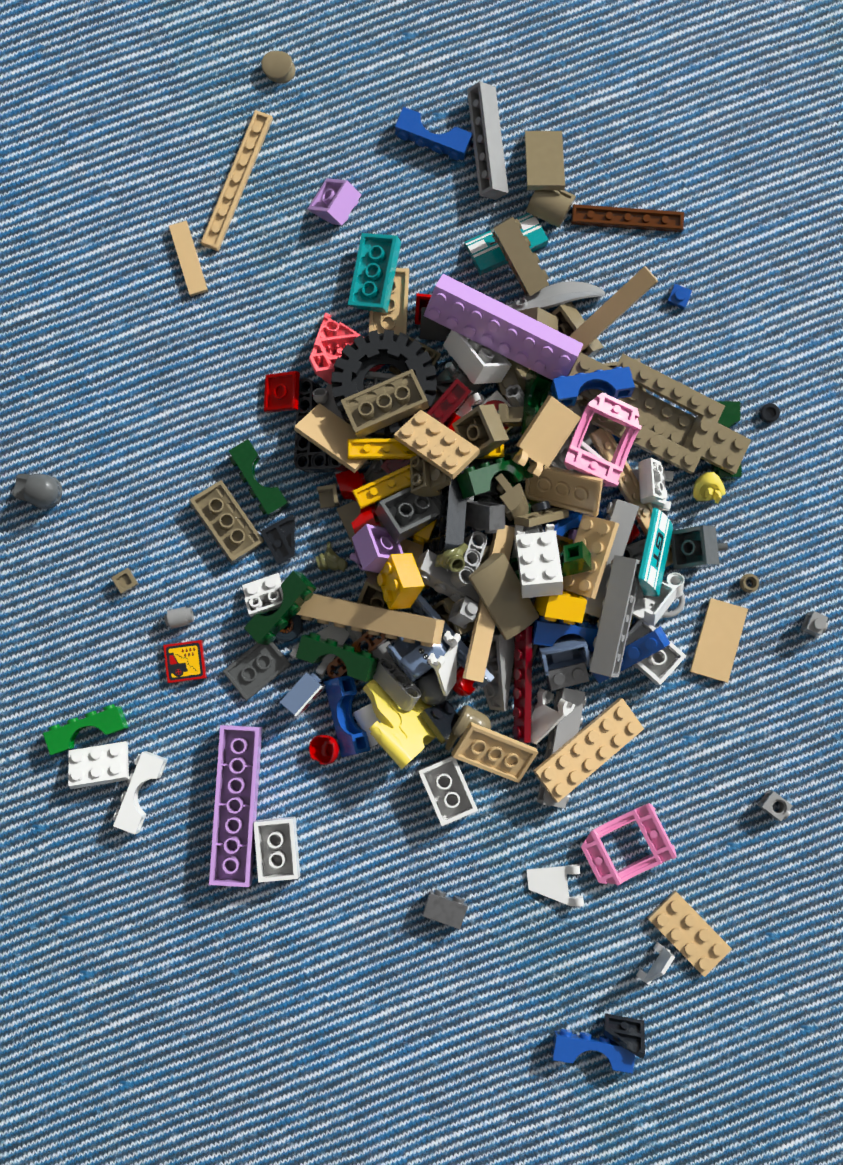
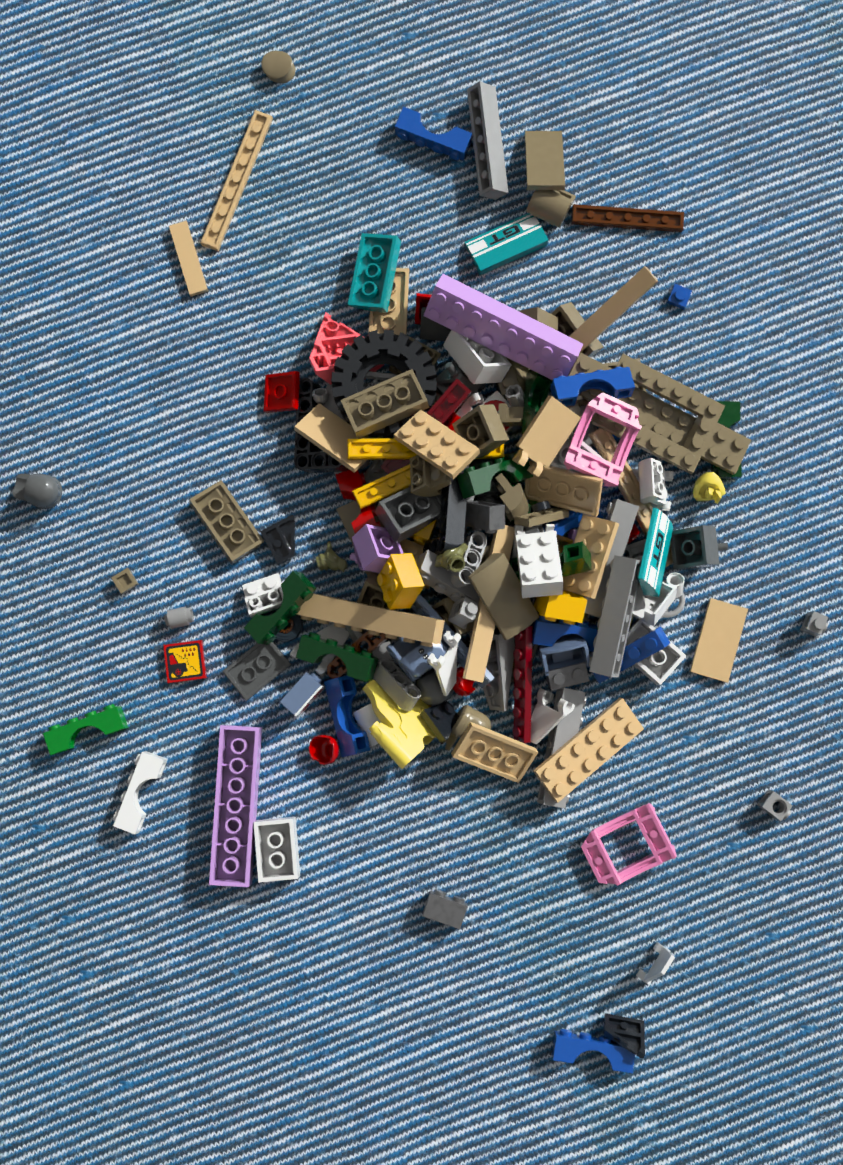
(98, 765): white plate -> none
(246, 459): dark green arch -> none
(328, 496): dark tan panel -> none
(335, 201): lavender slope -> none
(447, 790): white brick -> none
(519, 256): dark tan brick -> none
(553, 883): white flag -> none
(558, 294): light grey plant -> none
(689, 933): tan plate -> none
(755, 583): dark tan plate -> none
(769, 413): black tile -> none

